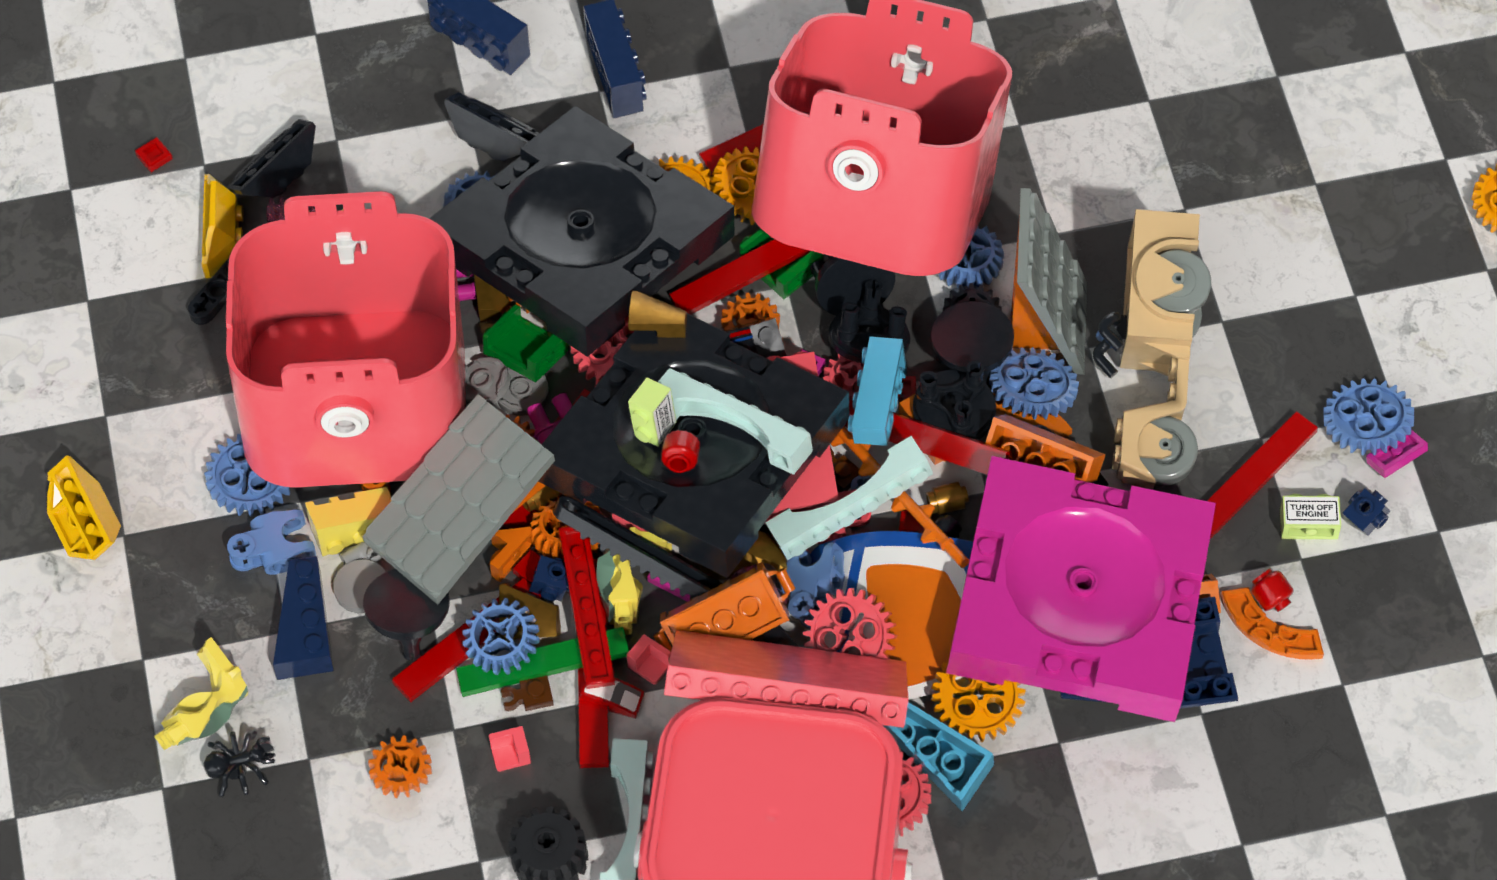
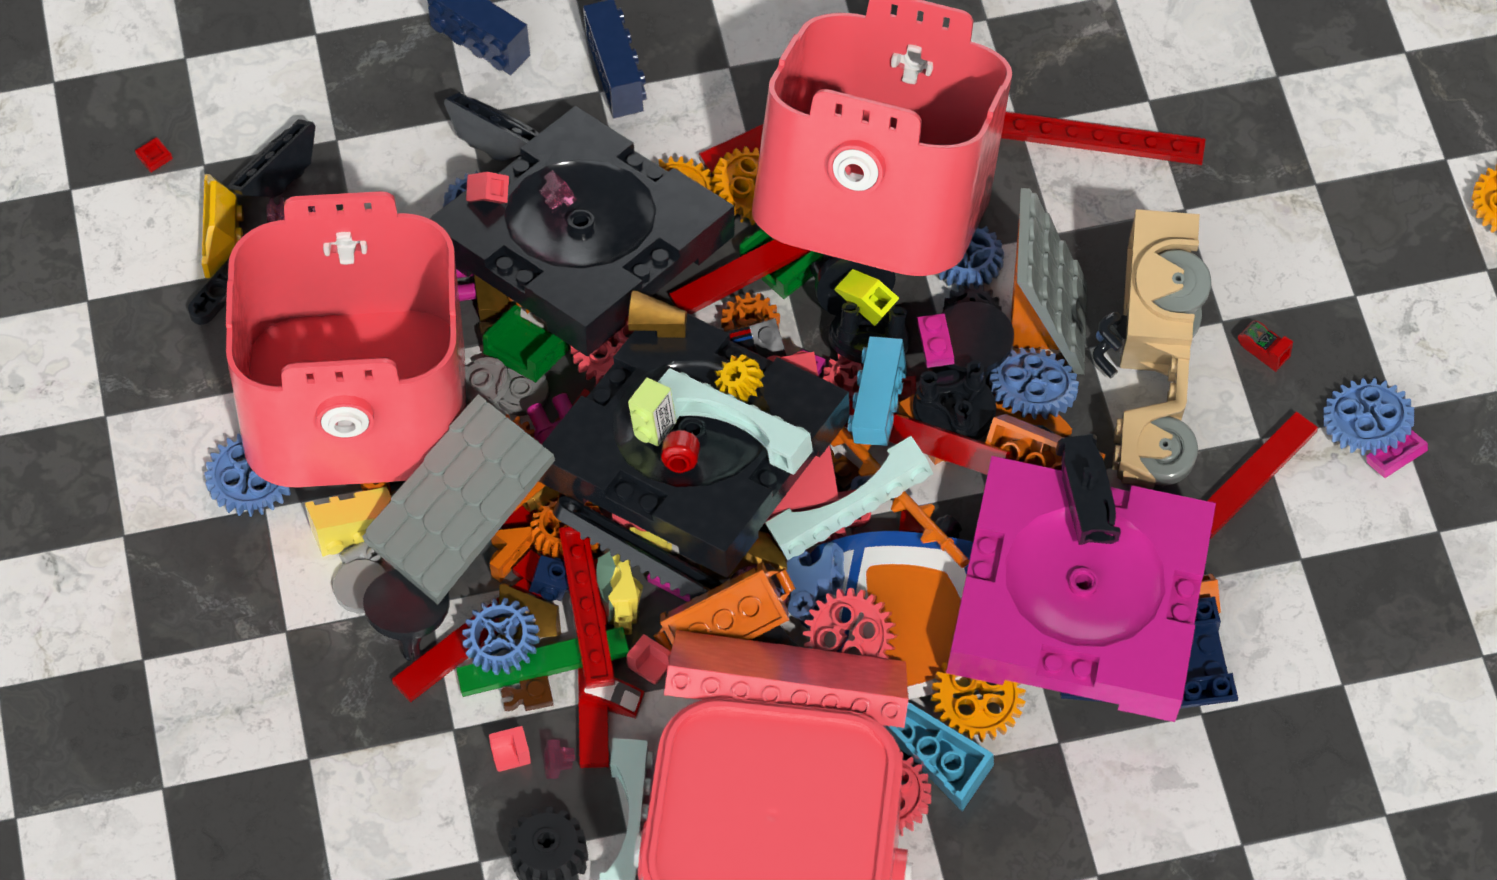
(80, 511): yellow wedge -> none
(205, 712): light yellow hips -> none
(234, 763): black animal -> none
(267, 543): medium blue piece -> none
(303, 627): dark blue wedge -> none
(405, 756): orange gear -> none
(487, 187): none -> coral panel
(556, 191): none -> clear pink tile
(557, 758): none -> clear pink tile
(740, 377): none -> yellow gear
(869, 295): none -> neon yellow slope
(935, 340): none -> dark pink plate
(947, 498): pearl gold brick -> none
(1088, 490): none -> black piece
(1103, 138): none -> red tile
(1266, 345): none -> red leg
(1266, 633): orange tile -> none
(1272, 590): red head -> none
(1310, 517): brick -> none
(1367, 519): dark blue brick -> none

